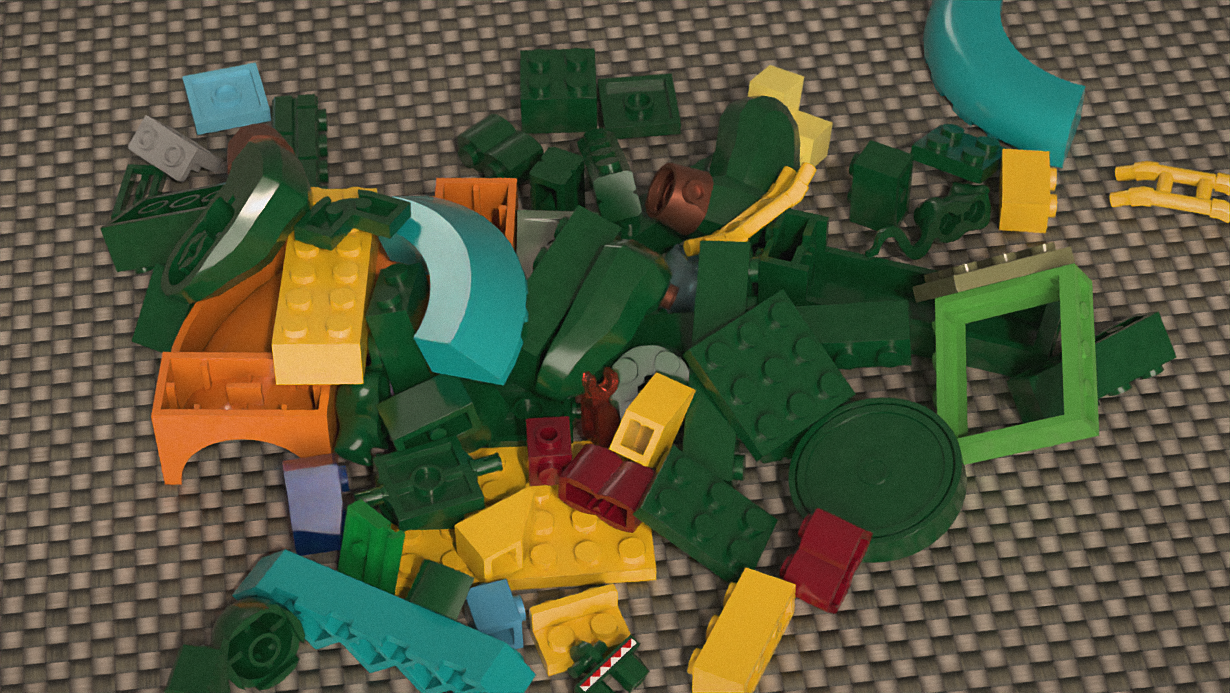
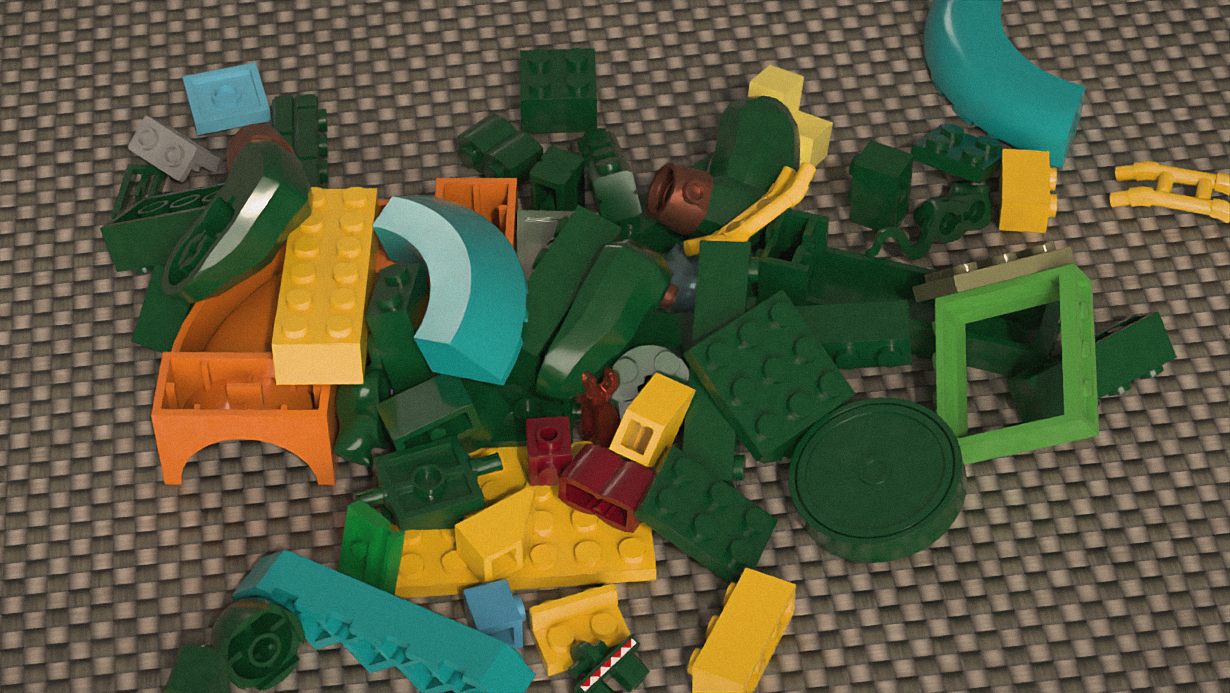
(316, 502): clear blue brick -> none
(371, 212): dark green plate -> none
(440, 589): dark green brick -> none
(639, 106): dark green plate -> none
(825, 559): dark red brick -> none

